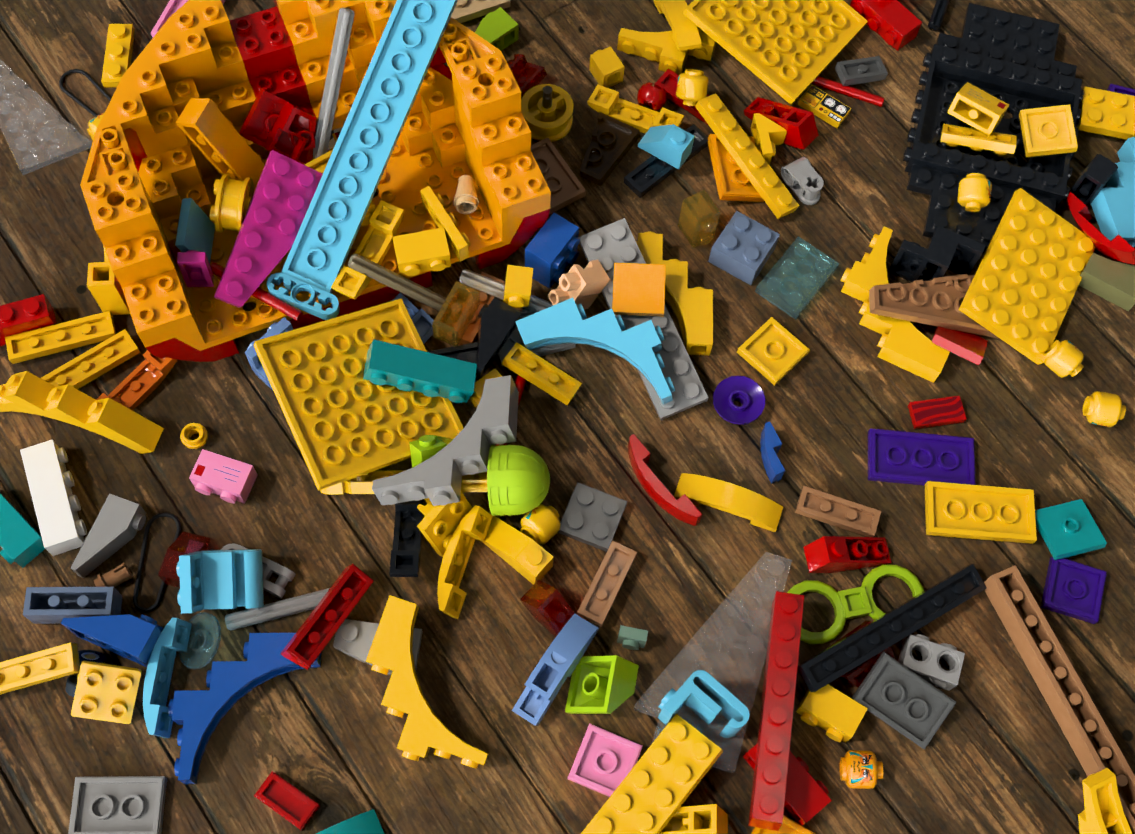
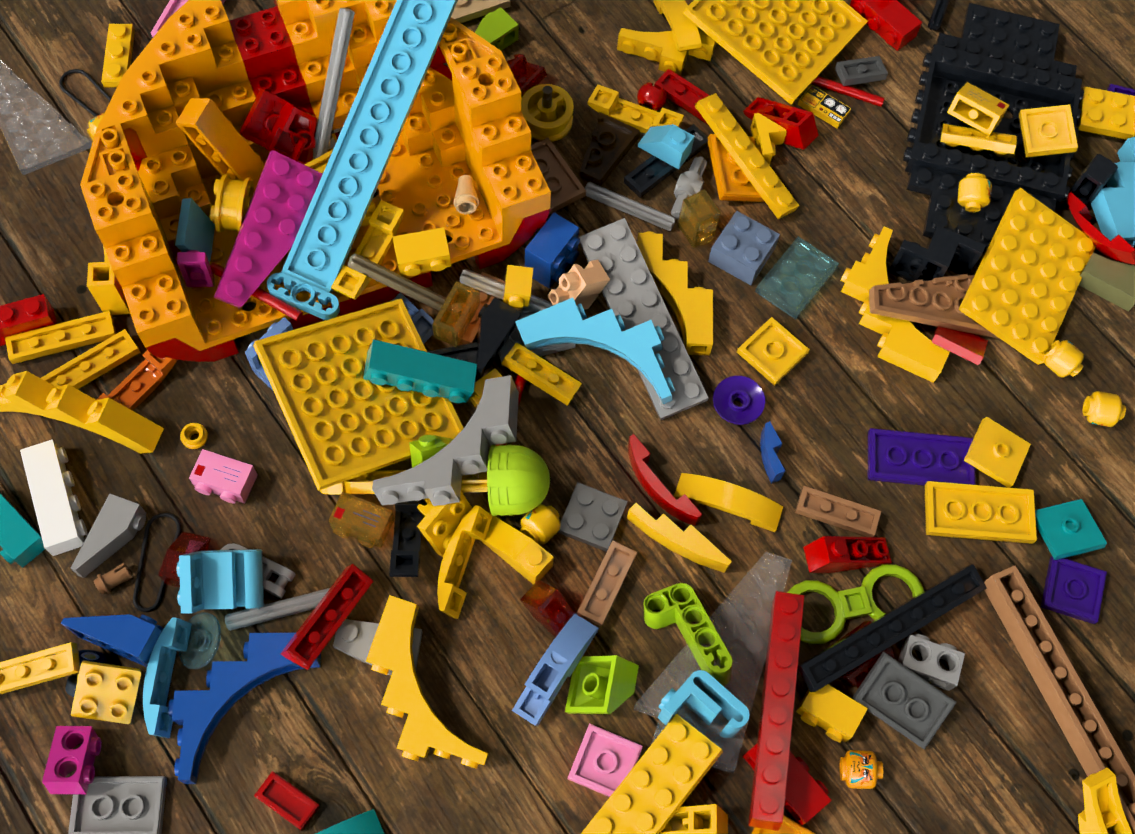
(53, 604): sand blue brick -> none
(65, 759): none -> dark pink brick
(361, 520): none -> clear yellow brick
(435, 206): yellow plate -> none
(606, 67): yellow brick -> none
(630, 206): none -> light grey axle
(632, 638): sand green plate -> none
(639, 289): light orange tile -> none
(688, 544): none -> yellow slope
(689, 184): none -> light grey axle
(692, 86): yellow head -> none
(694, 634): none -> lime beam
(803, 180): light grey piece -> none
(936, 412): tile -> none
(997, 452): none -> yellow plate

